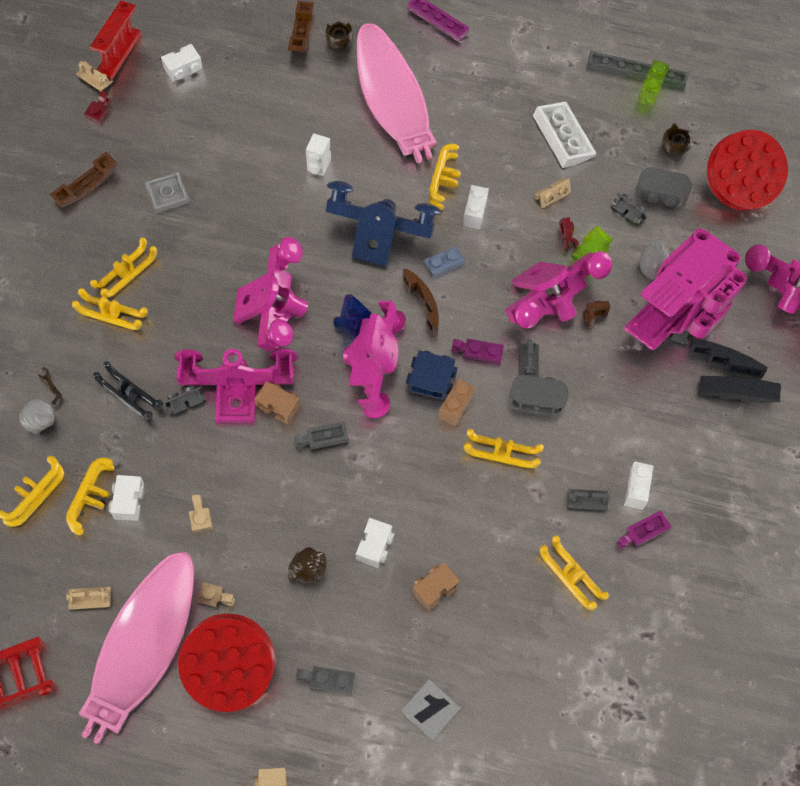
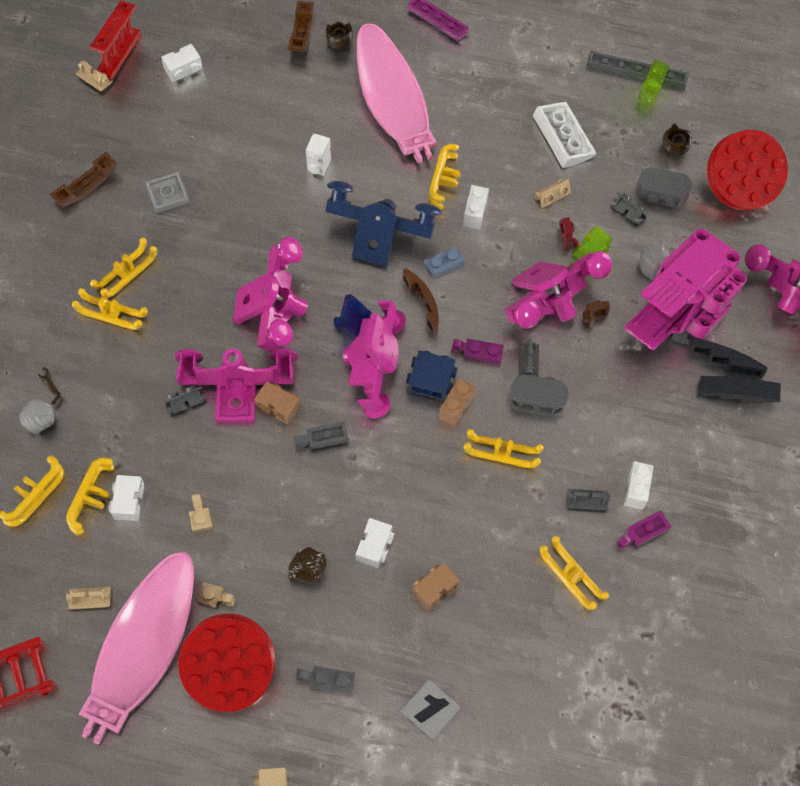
(98, 110): dark red plate -> none
(127, 392): black piece -> none

